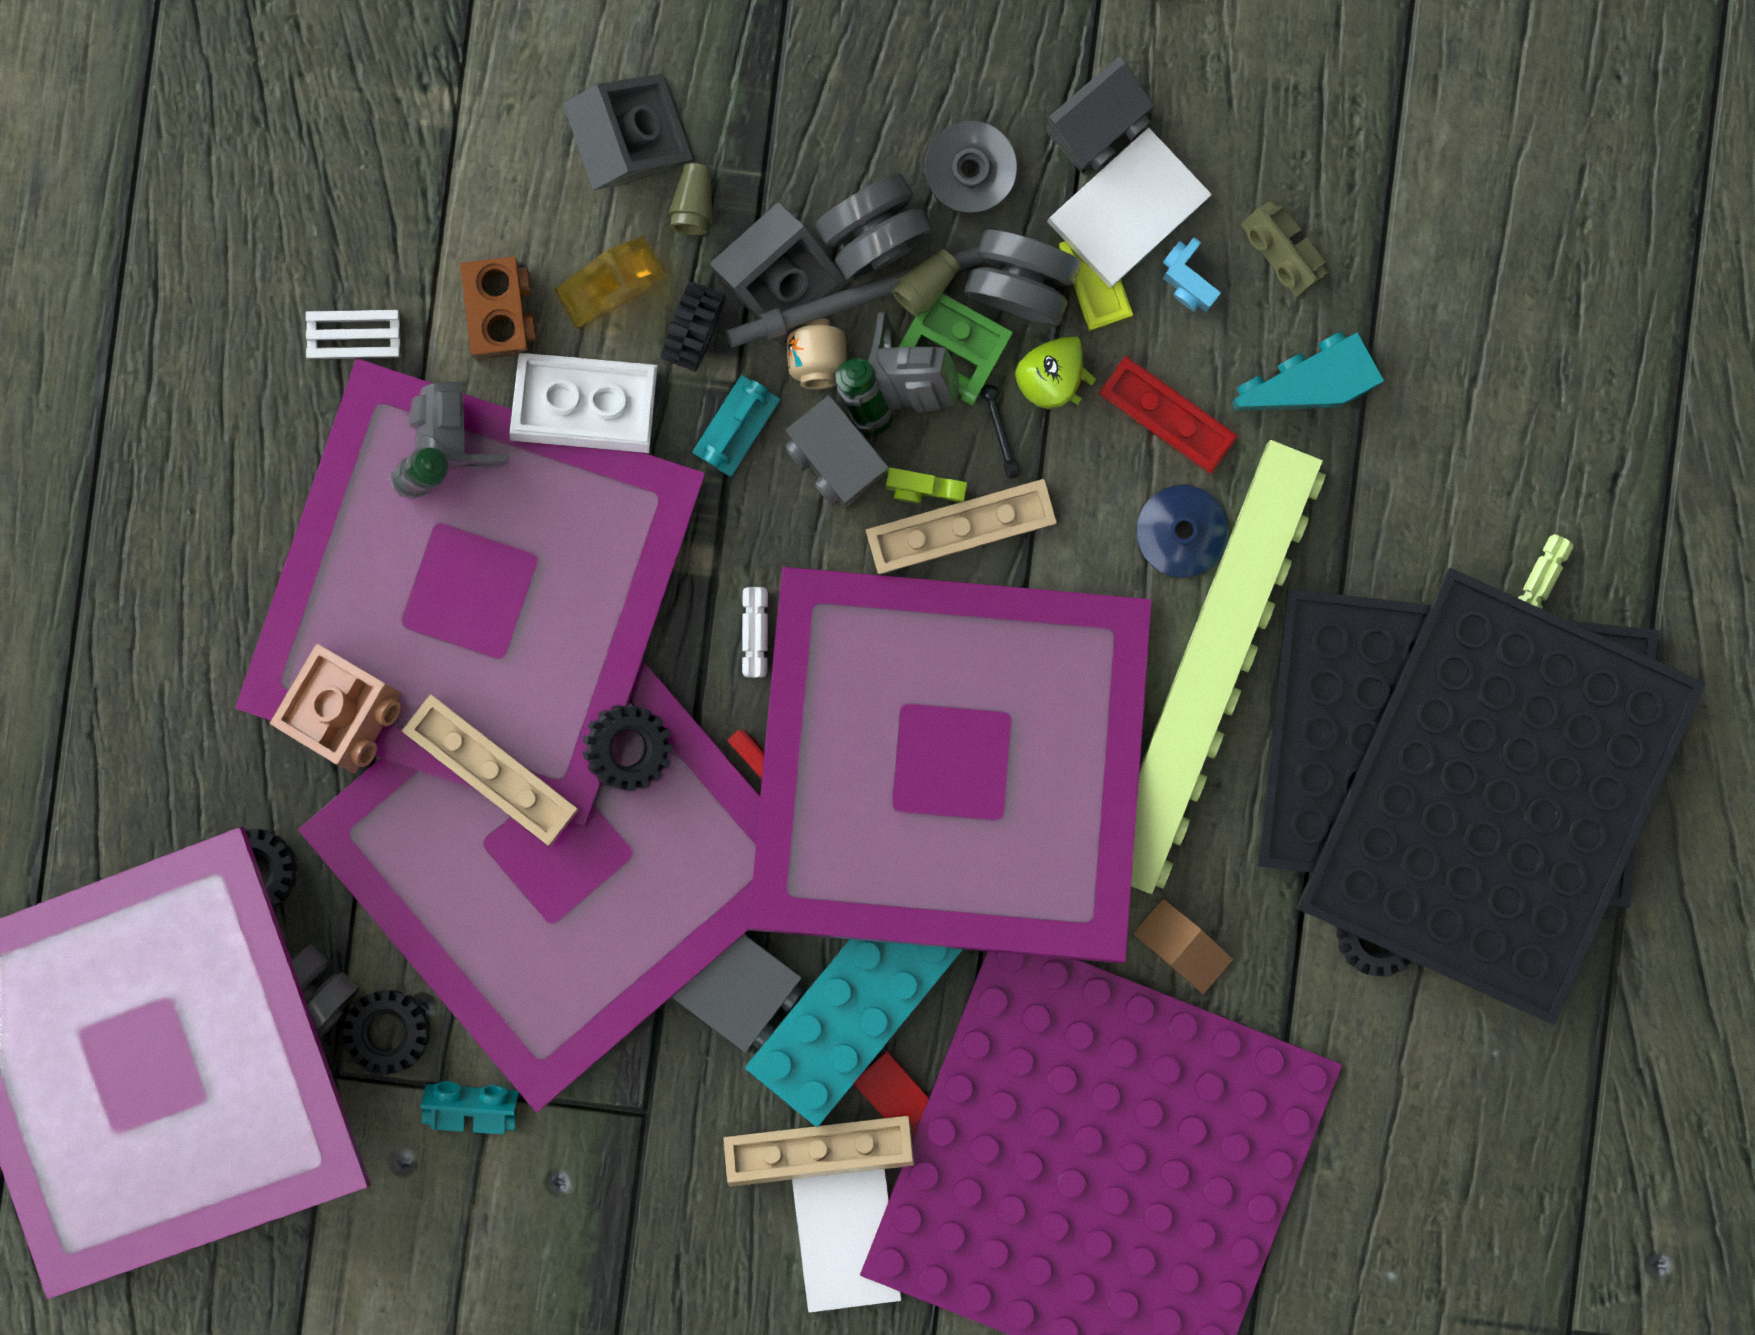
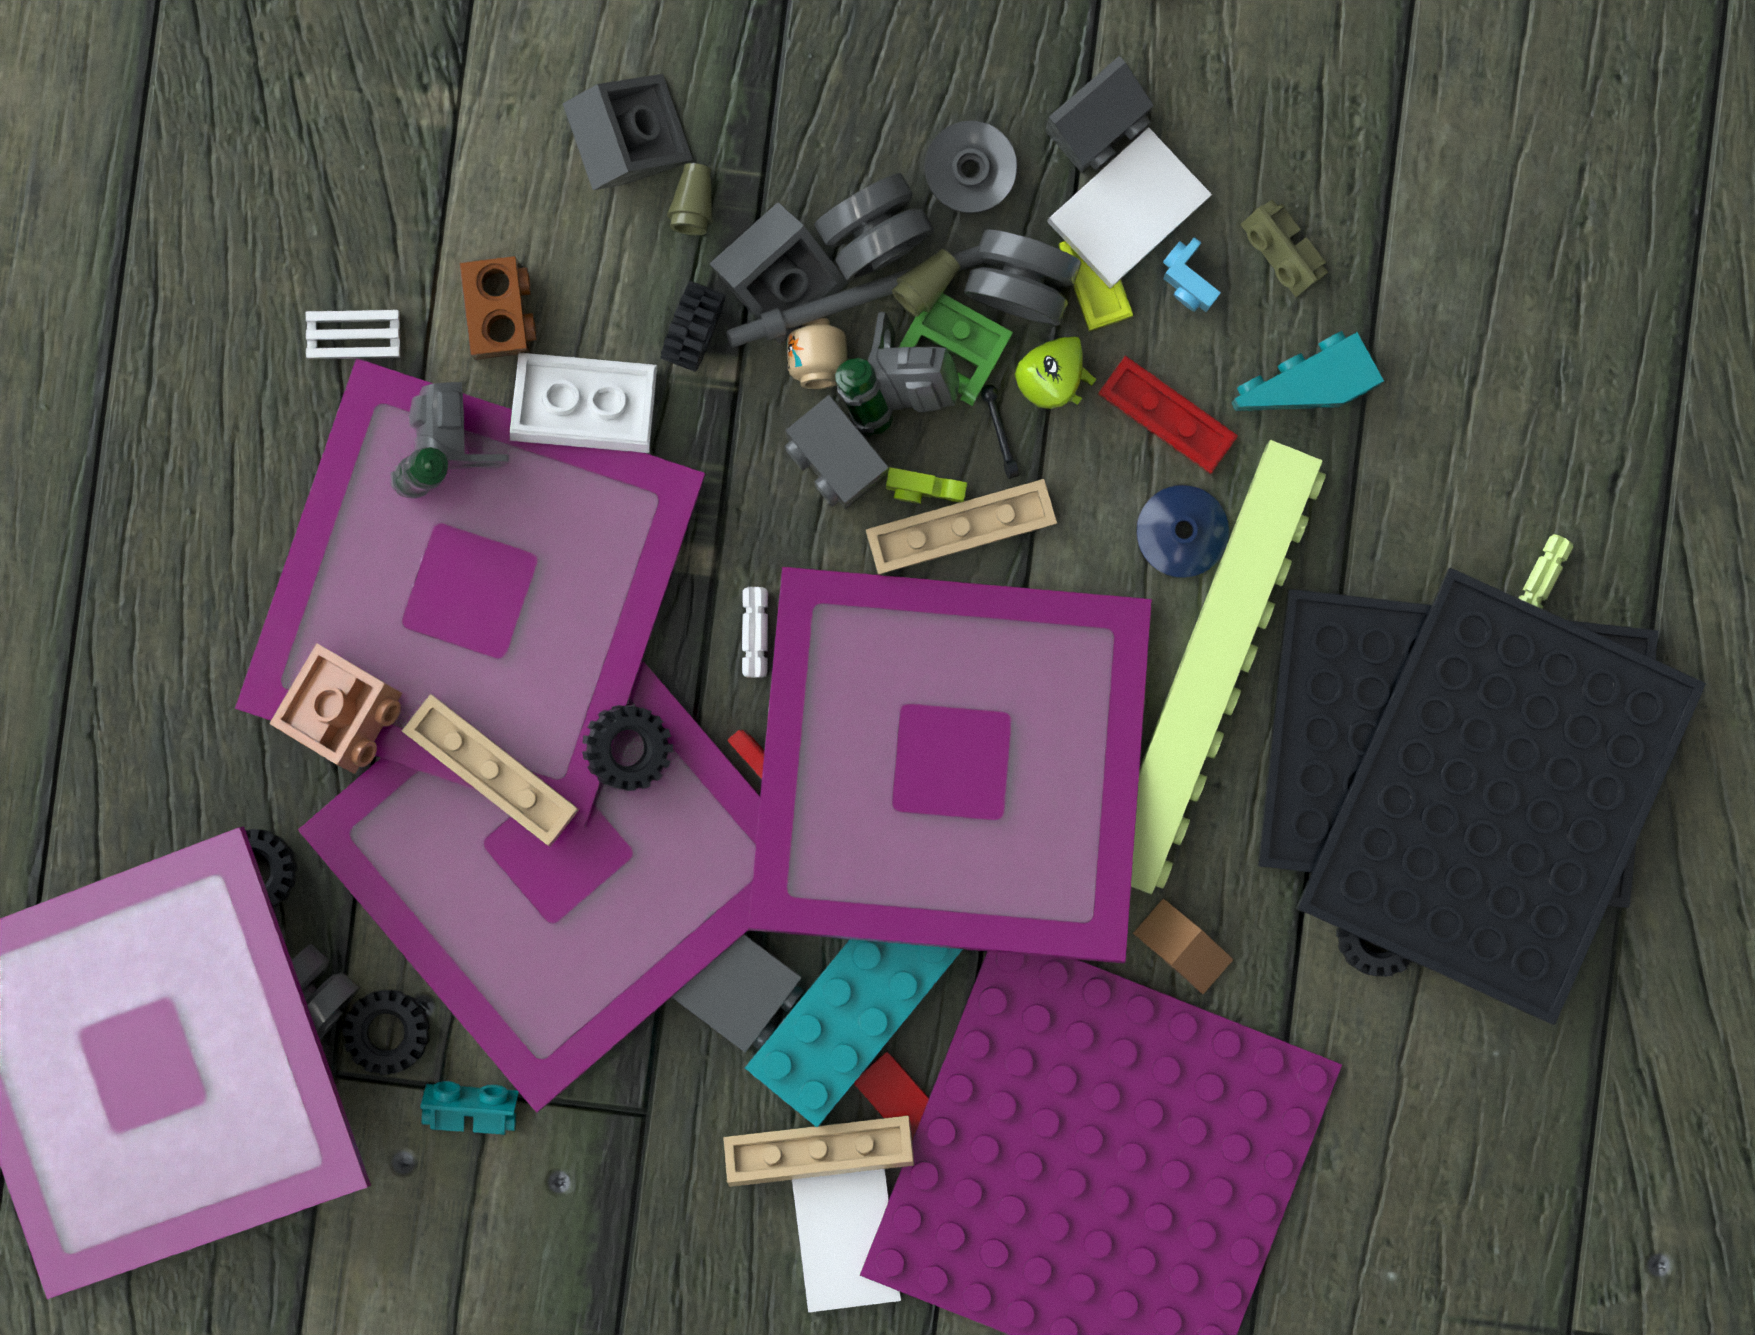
(609, 281): clear yellow slope -> none
(736, 425): teal hinge -> none

